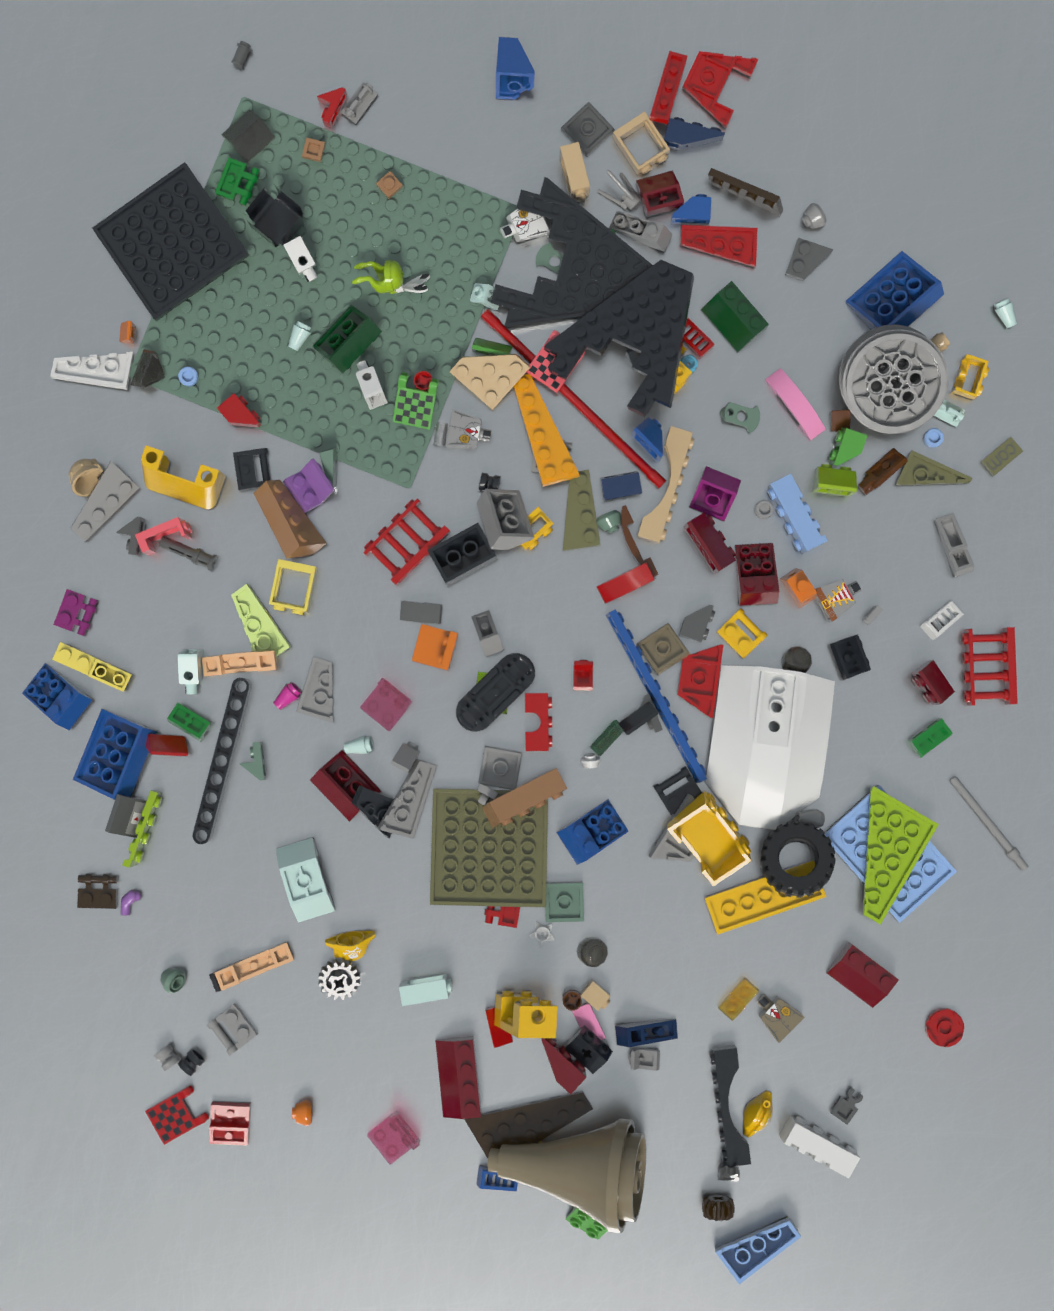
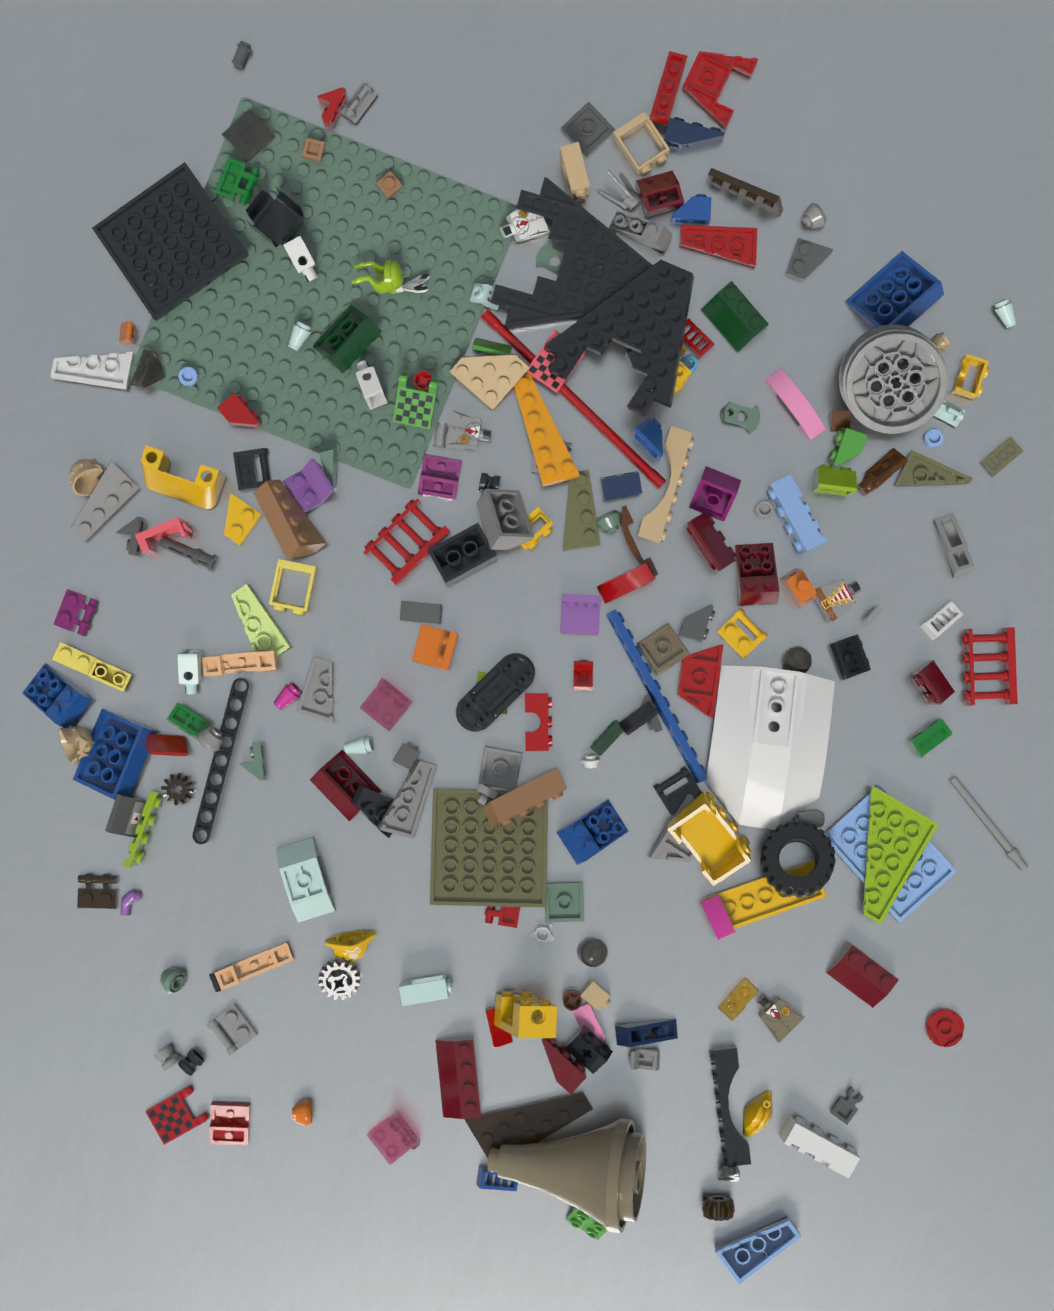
(75, 742): none -> tan helmet
(175, 795): none -> dark brown gear
(210, 738): none -> light grey cone
(240, 520): none -> yellow wing
(439, 476): none -> magenta slope
(487, 633): light grey slope -> none
(513, 69): blue slope -> none
(580, 614): none -> medium lavender bracket
(718, 917): none -> dark pink slope

